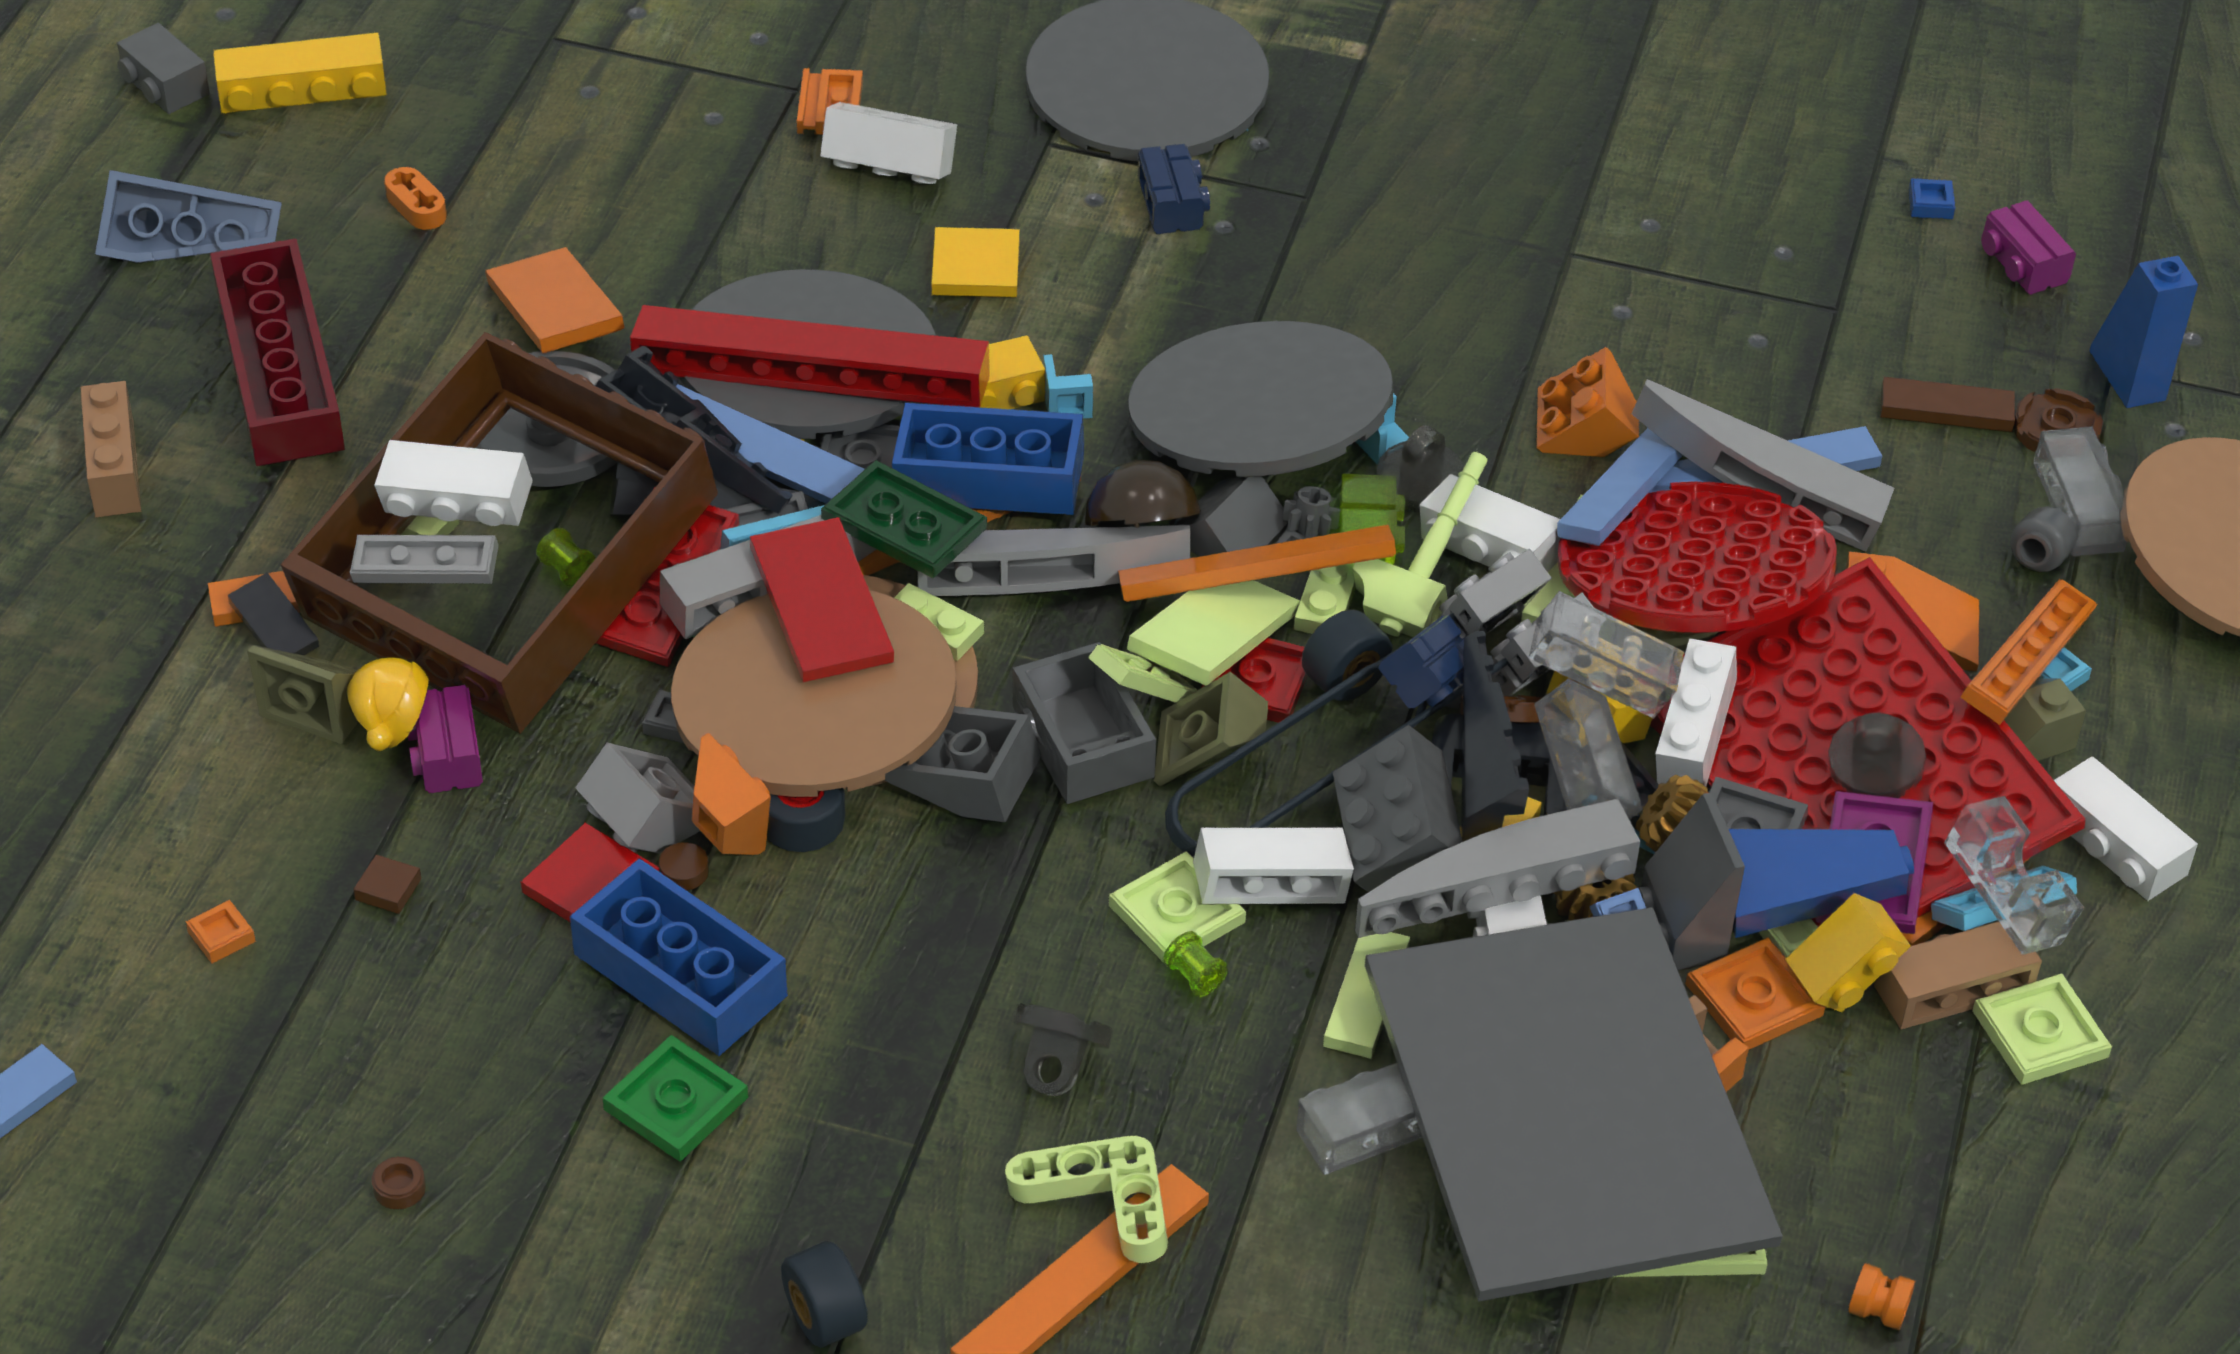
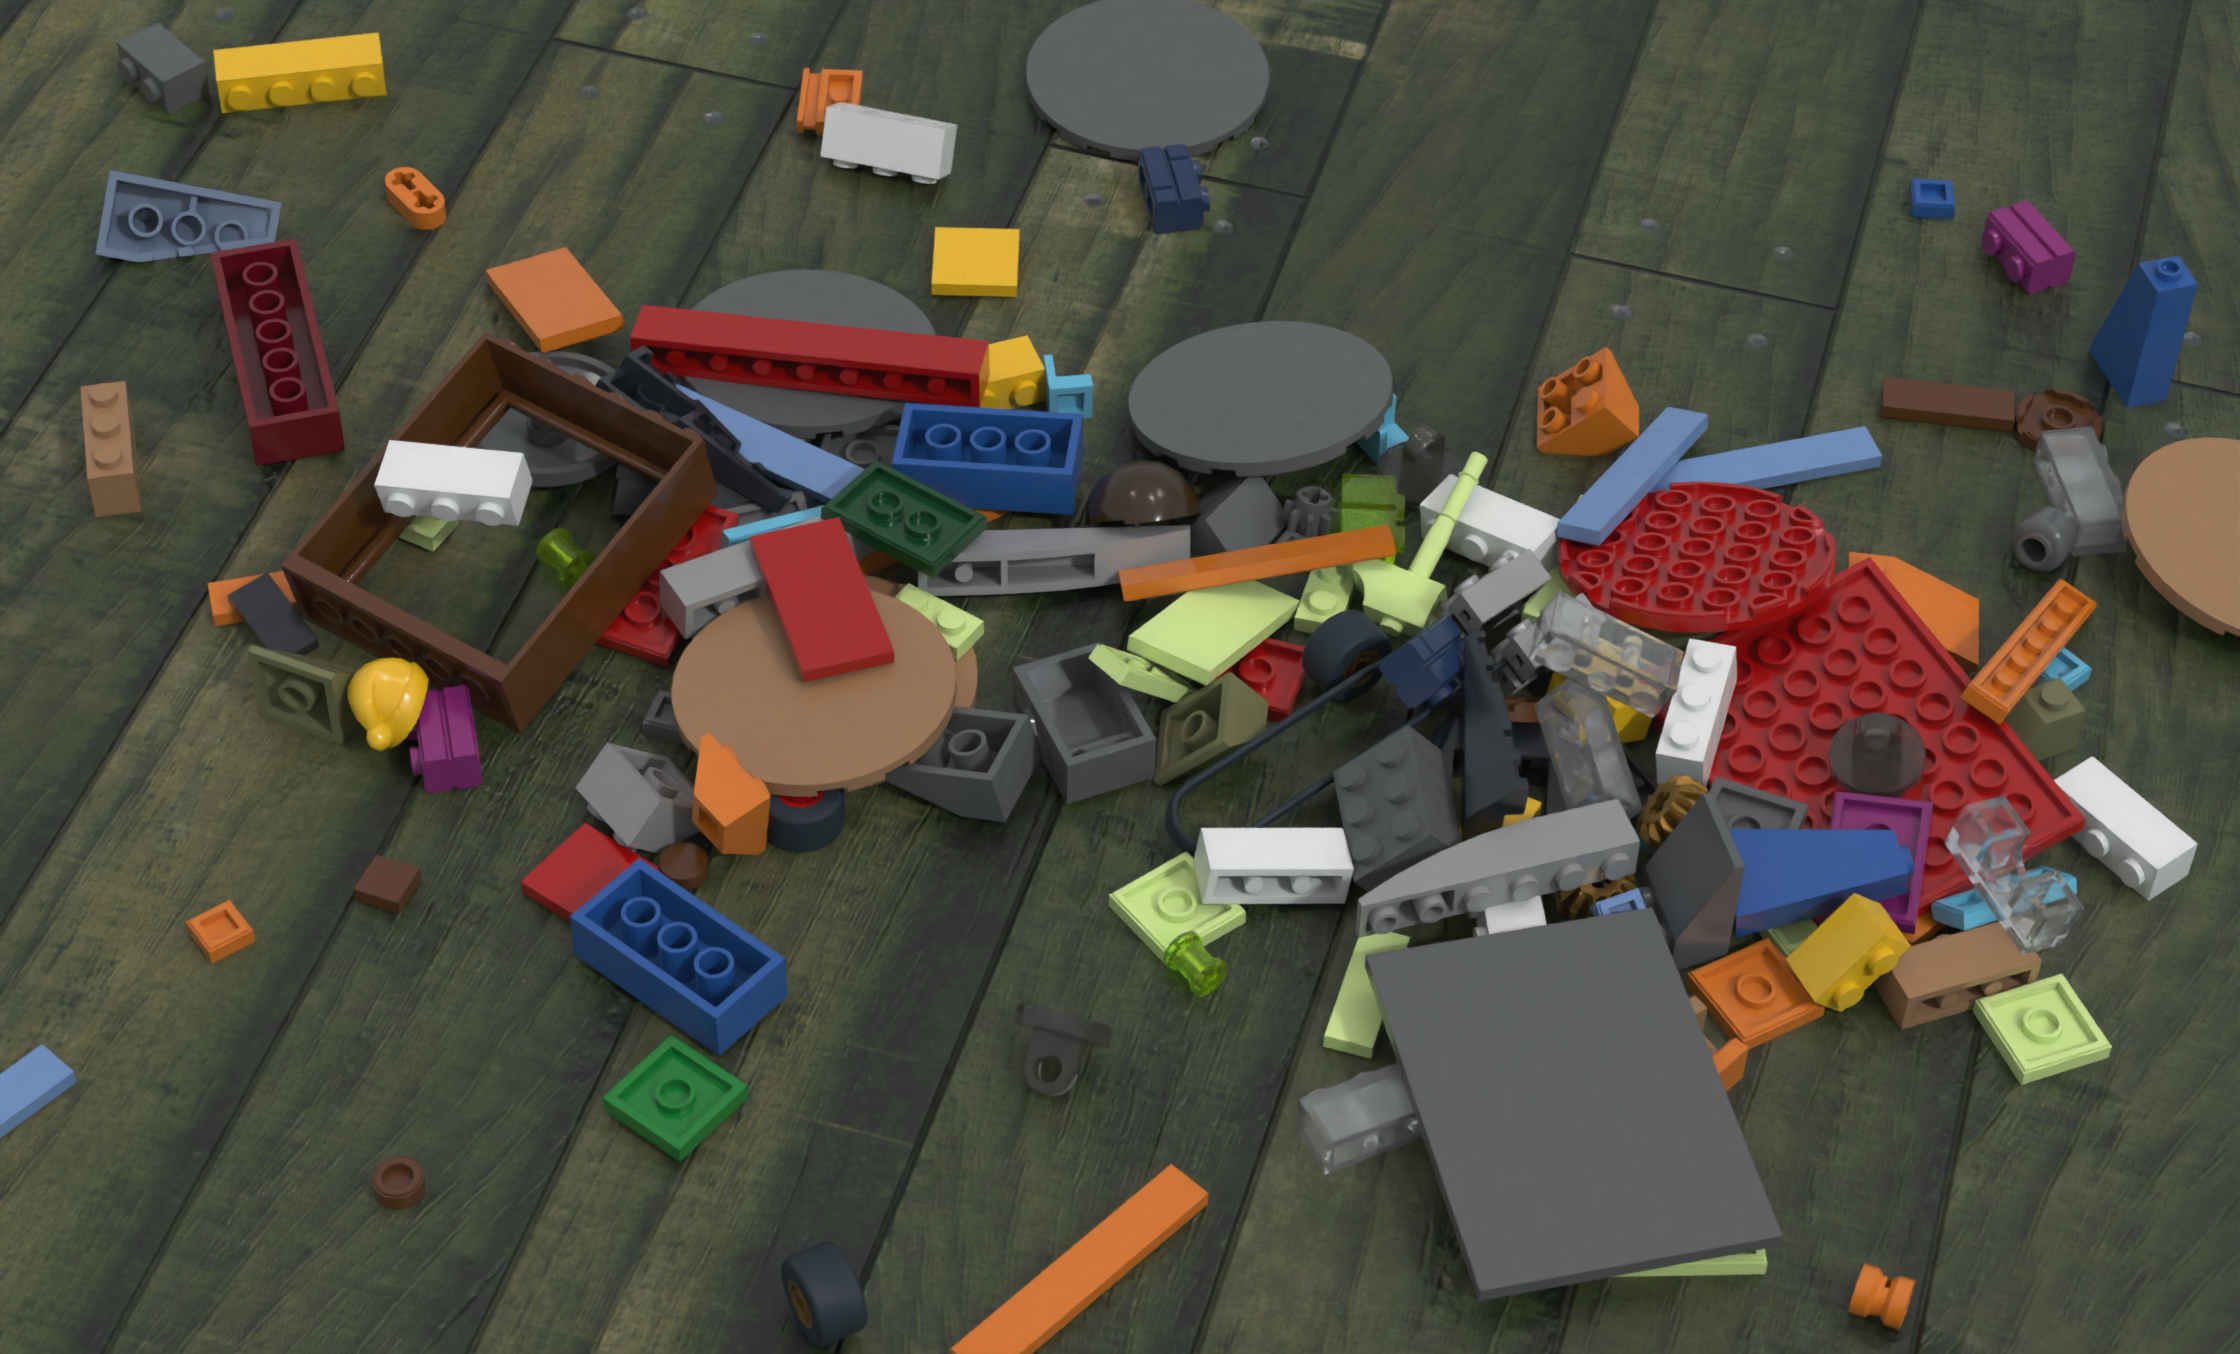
(424, 559): light grey tile -> none
(1120, 1178): yellowish green beam -> none
(1751, 457): light grey slope -> none

